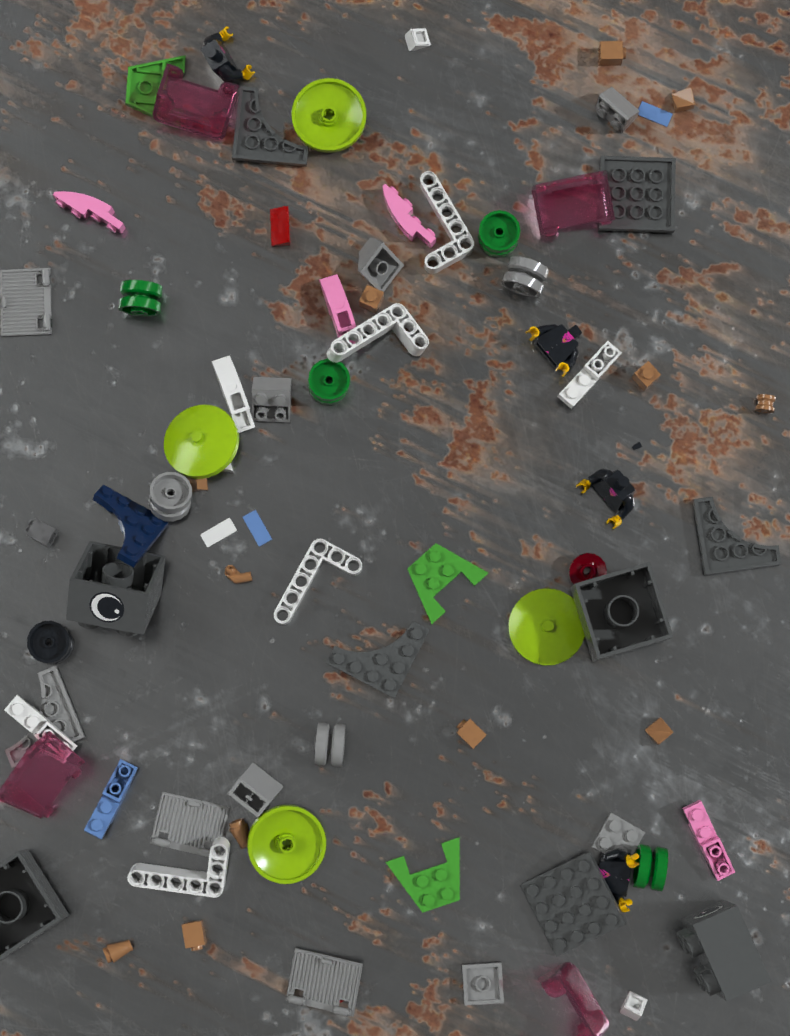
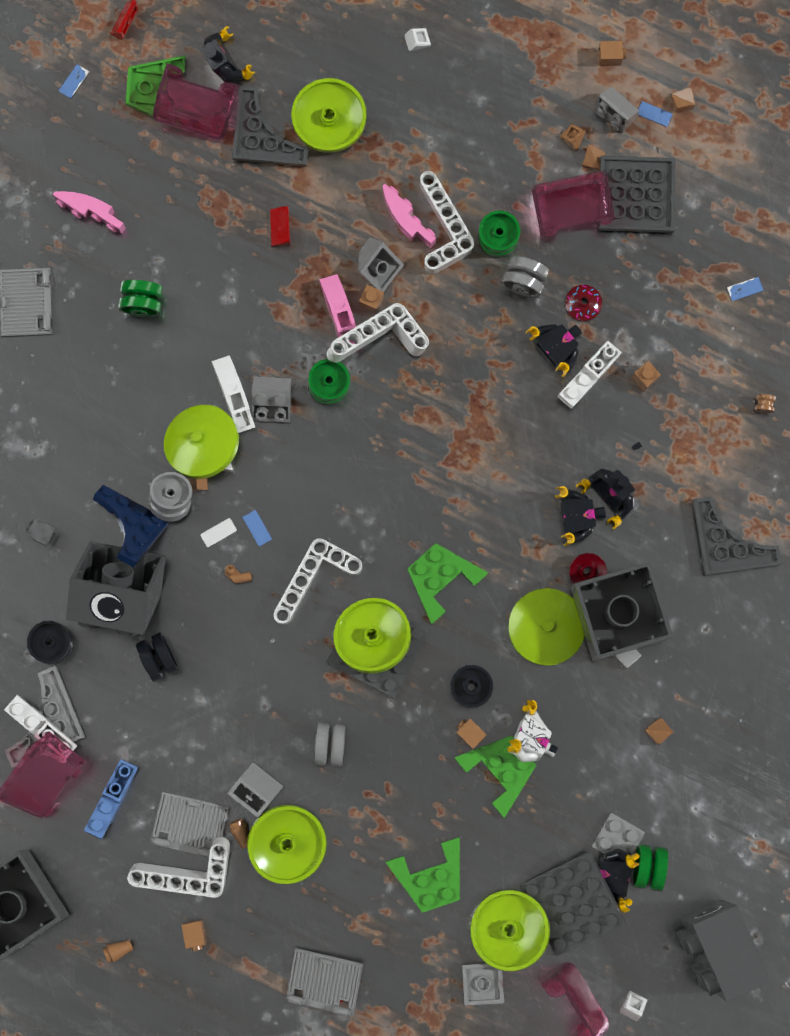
(73, 81): none -> medium blue sticker
(125, 19): none -> red slope
(154, 658): none -> black wheel
(372, 635): none -> lime dish
(482, 682): none -> black wheel
(504, 766): none -> bright green wing
(510, 930): none -> lime dish
(531, 737): none -> white torso
(573, 136): none -> medium nougat slope
(577, 515): none -> black torso
(581, 311): none -> dark red dish
(592, 157): none -> medium nougat slope
(628, 658): none -> white slope
(708, 840): bright pink slope -> none
(745, 288): none -> medium blue sticker

